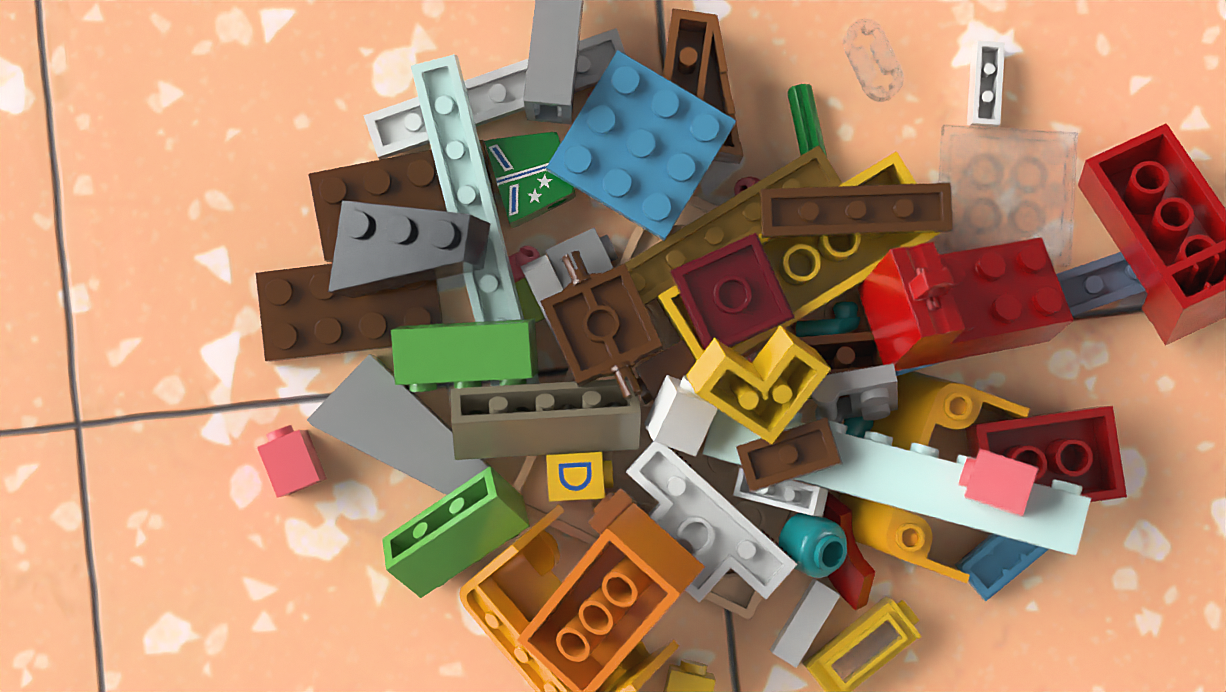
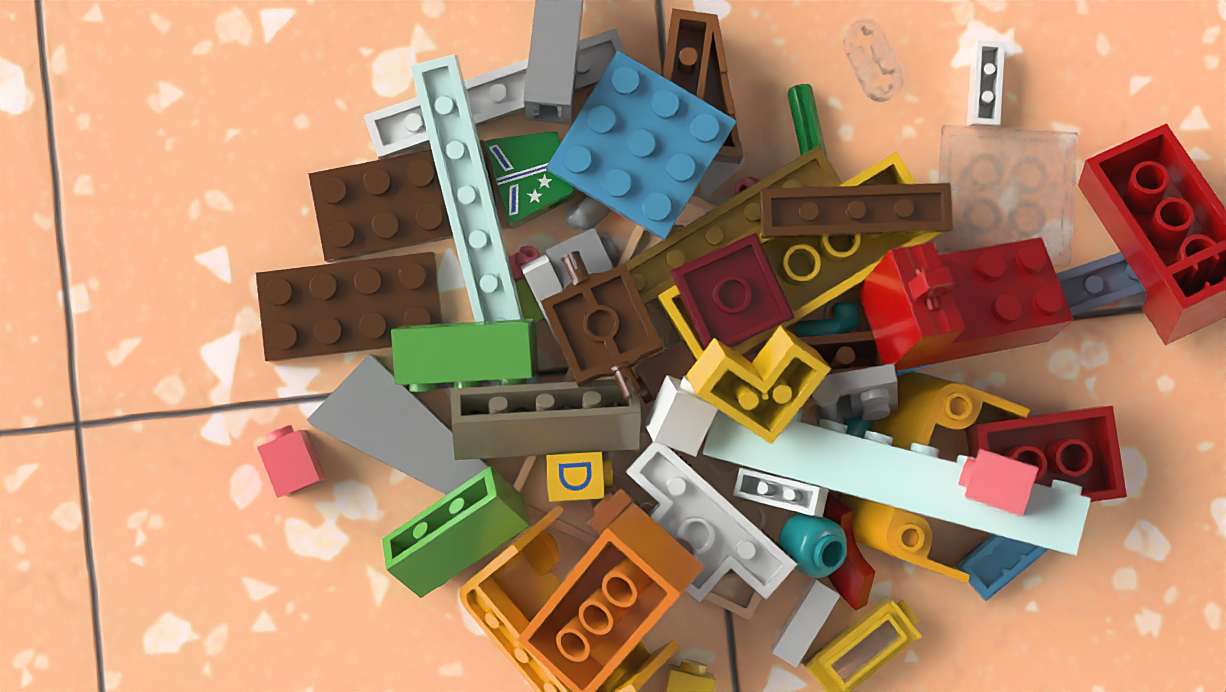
(402, 245): wedge -> none
(586, 214): none -> light grey arm
(791, 456): reddish brown plate -> none

